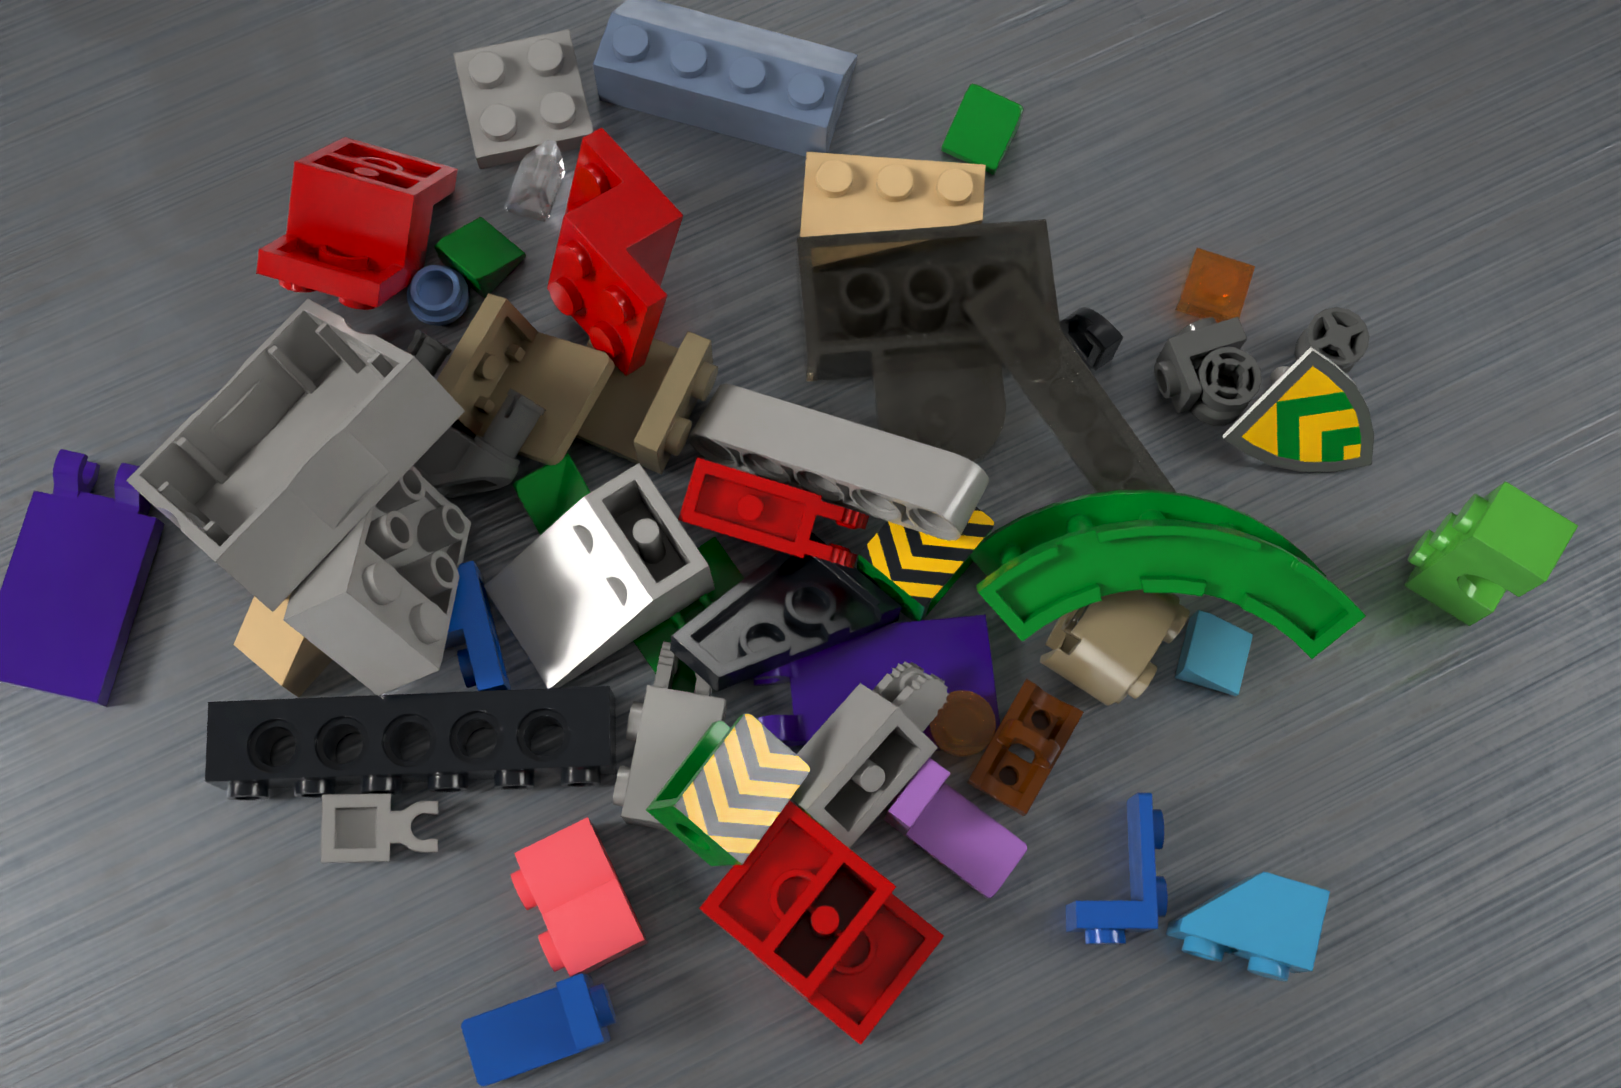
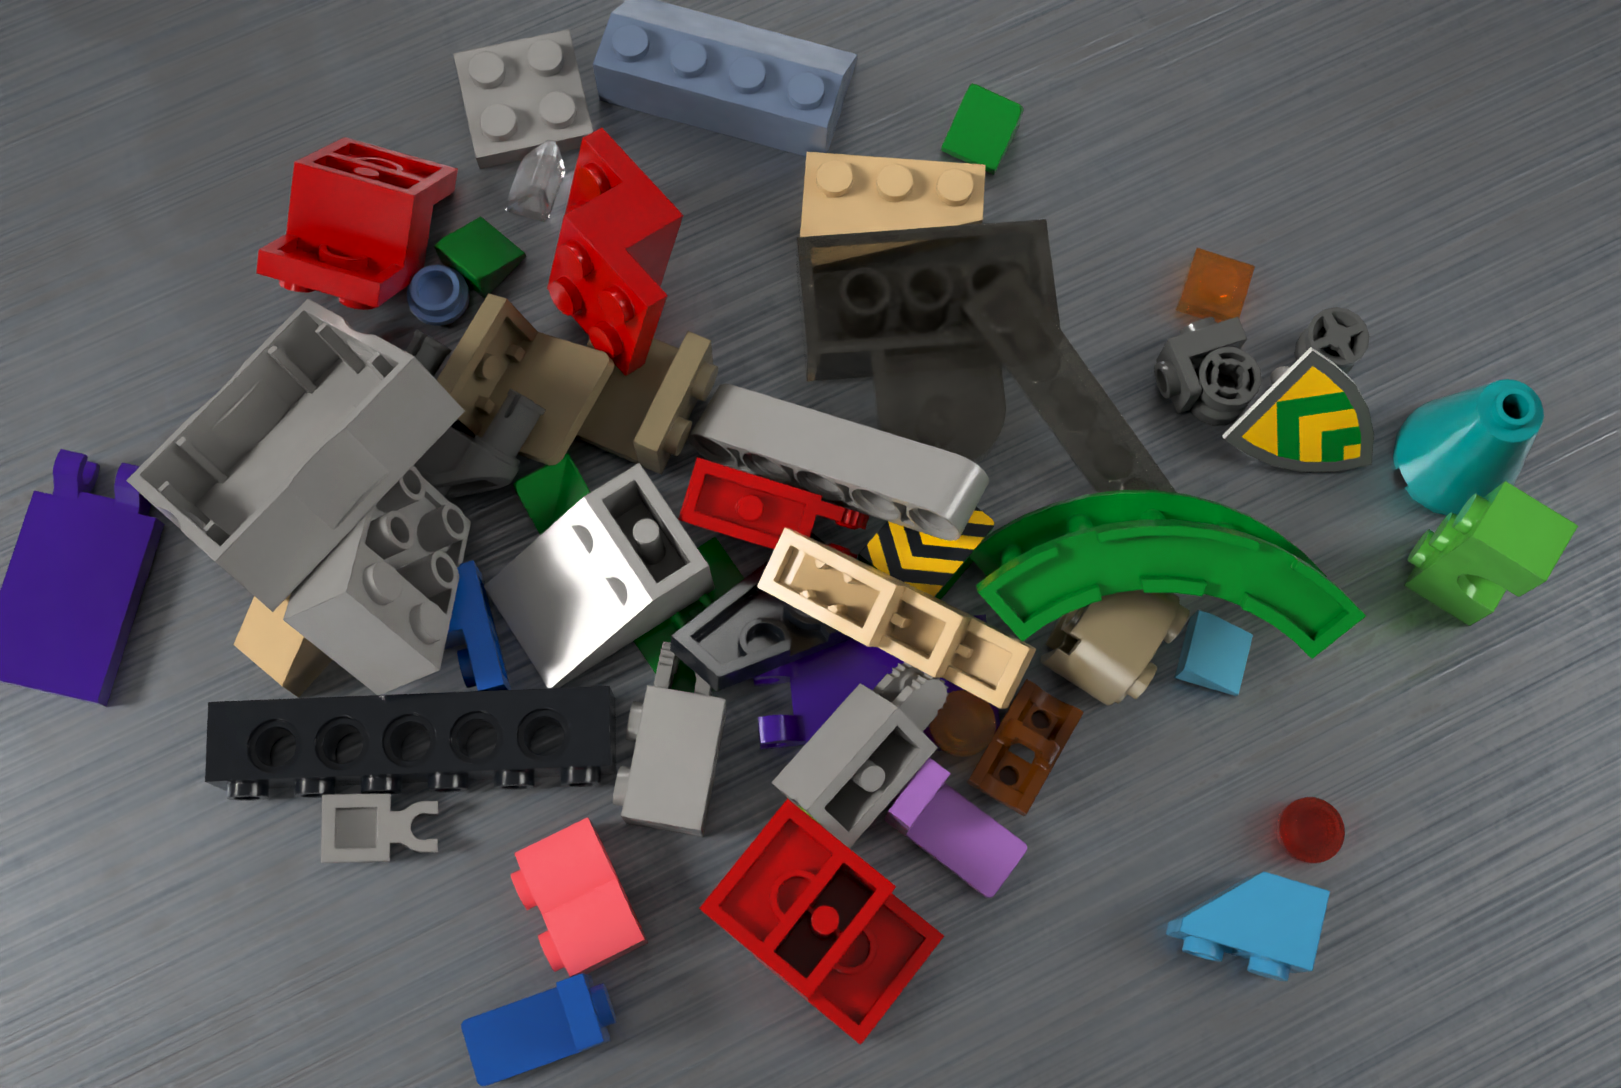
(729, 790): piece -> none
(896, 618): none -> tan slope
(1092, 336): black tile -> none
(1109, 920): blue bracket -> none
(1310, 830): none -> clear red plate
(1467, 443): none -> teal cone

